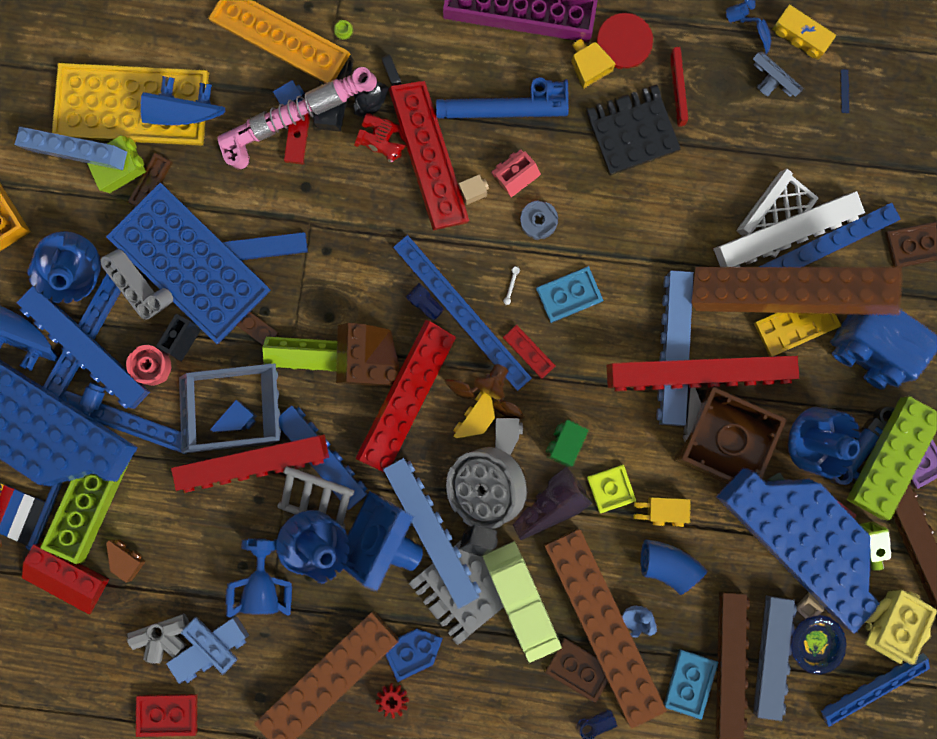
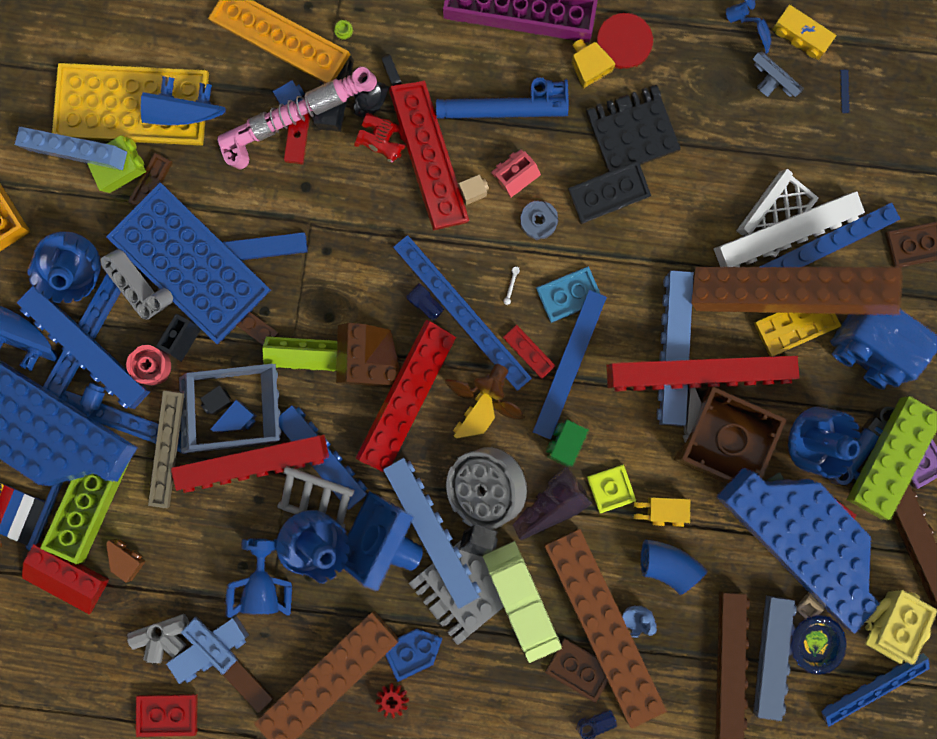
(166, 449): none -> dark tan plate
(216, 400): none -> black brick
(248, 686): none -> reddish brown tile
(507, 433): light grey slope -> none
(569, 364): none -> blue tile
(609, 192): none -> black plate
(679, 86): red tile -> none
(690, 684): dark azure tile -> none
(879, 544): torso -> none

